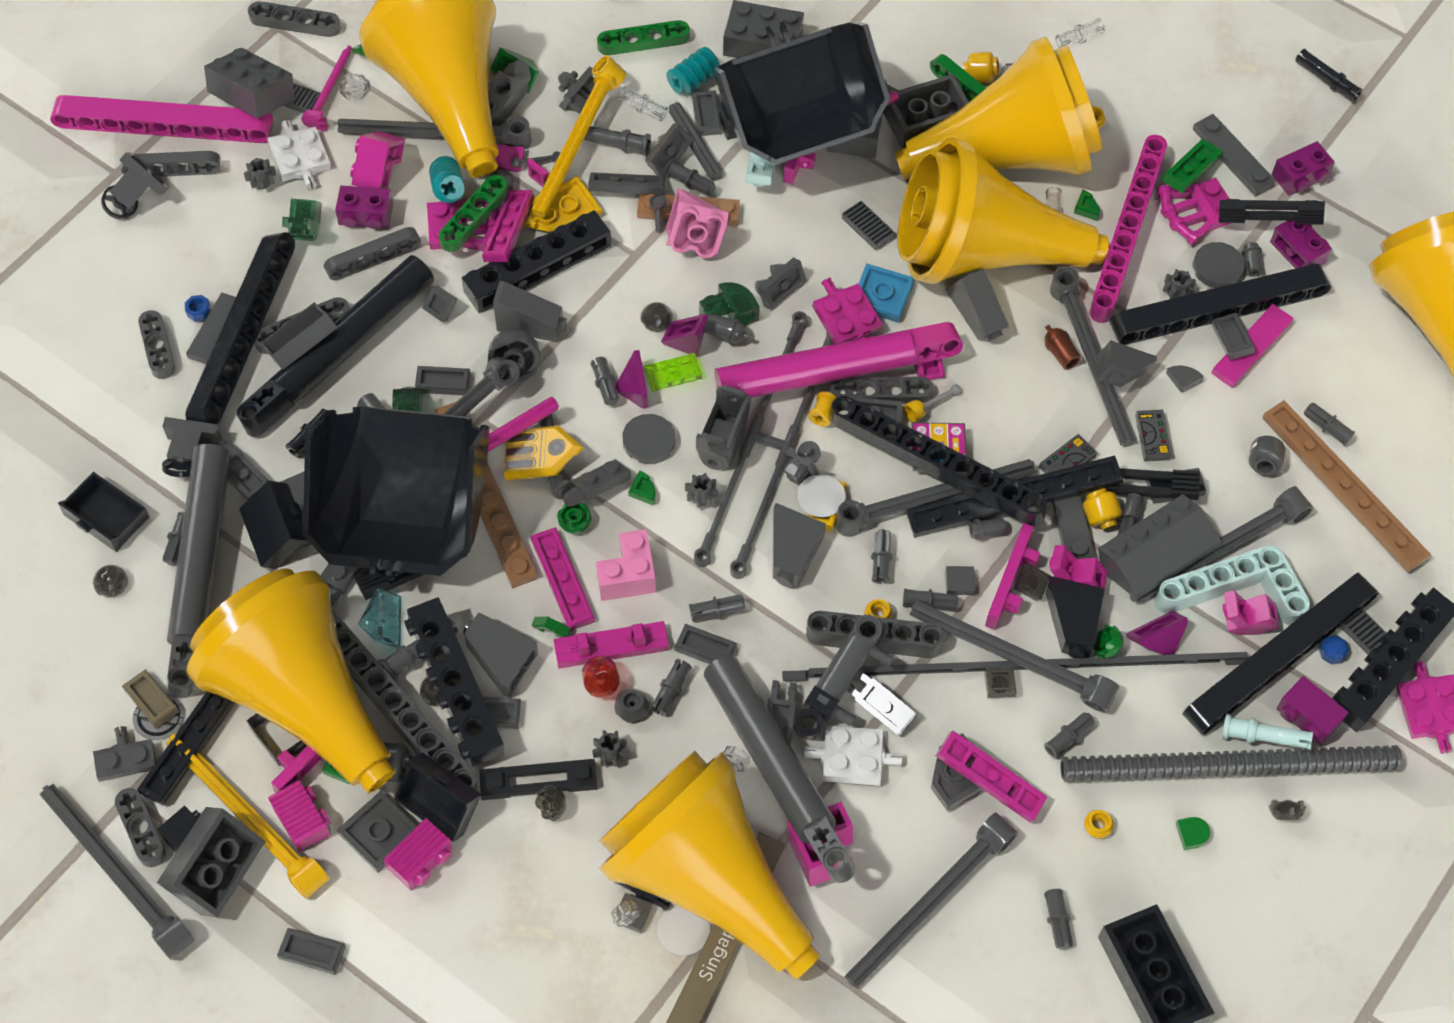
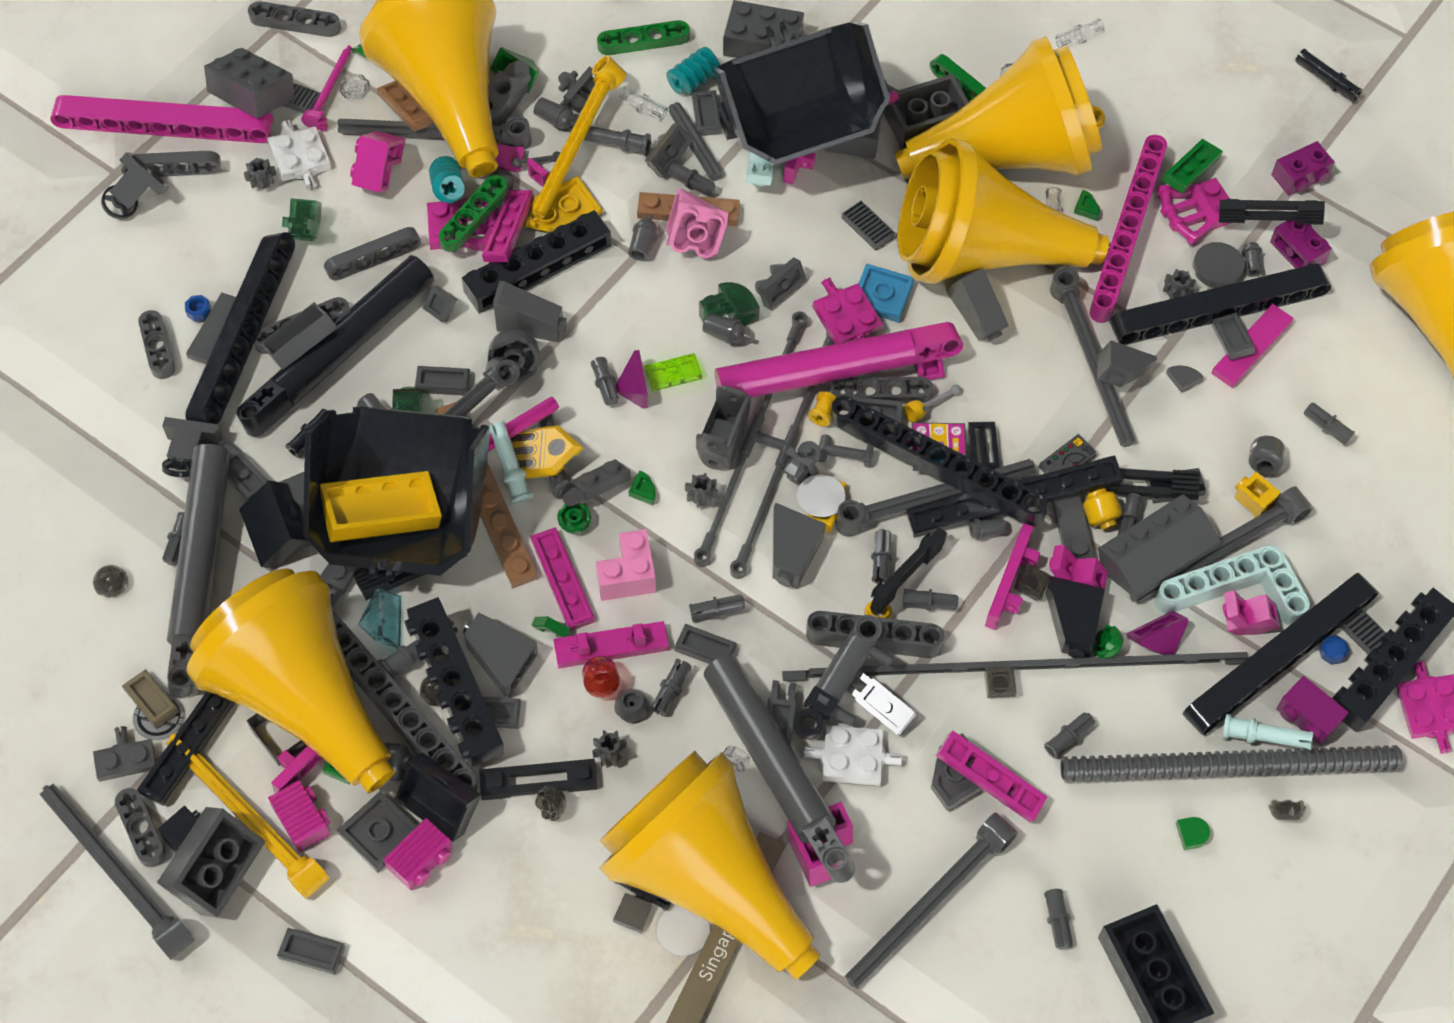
(104, 511): black container -> none
(364, 207): magenta brick -> none
(379, 506): none -> yellow slope
(404, 106): none -> medium nougat tile
(513, 474): none -> light aqua pin
(559, 116): none -> dark grey piece
(626, 183): dark grey tile -> none
(626, 913): clear tile -> none
(642, 239): none -> dark grey piece
(648, 438): dark grey tile -> none
(658, 202): dark grey hand -> none
(658, 323): clear smoke plate -> none
(686, 334): magenta slope -> none
(846, 452): none -> dark grey piece
(928, 549): none -> black container
(960, 580): dark grey tile -> none
(982, 66): yellow head -> none
(993, 442): none -> black tile
(1060, 345): copper piece -> none
(1096, 691): dark grey piece -> none
(1102, 817): yellow plate -> none
(1153, 435): dark grey tile -> none
(1235, 155): dark grey plate -> none
(1256, 494): none -> yellow brick
(1346, 486): medium nougat plate -> none

